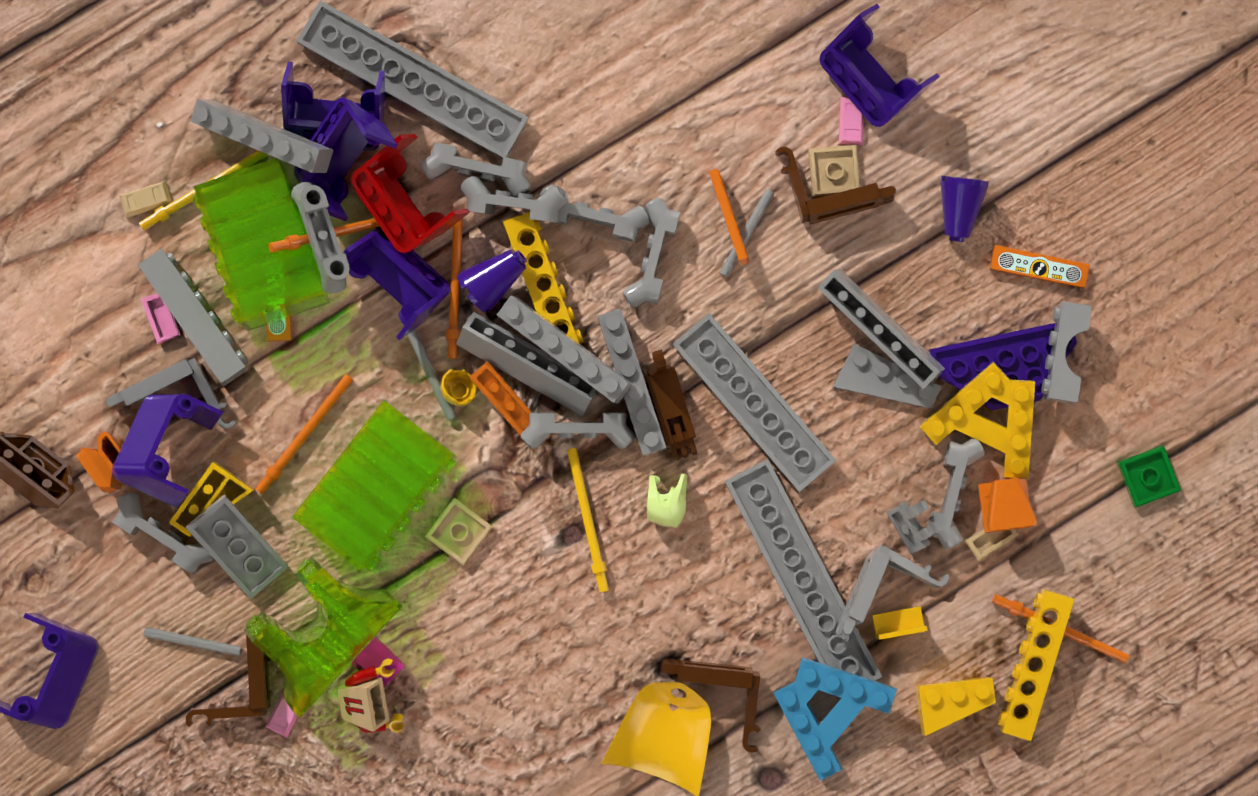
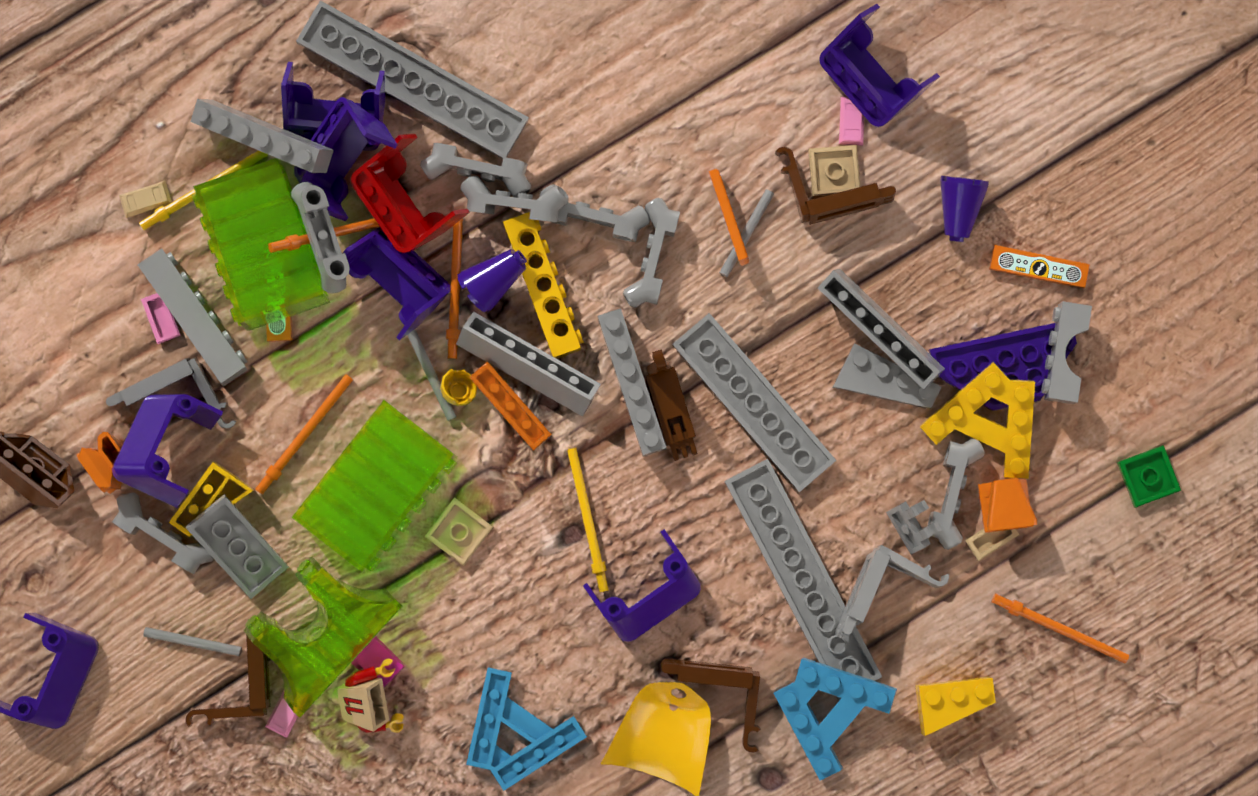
(498, 708): none -> dark azure plate
(543, 425): light grey plate -> none
(564, 349): light grey brick -> none
(656, 606): none -> dark purple windscreen
(667, 509): yellowish green helmet -> none
(898, 623): yellow panel -> none
(1025, 725): yellow brick -> none

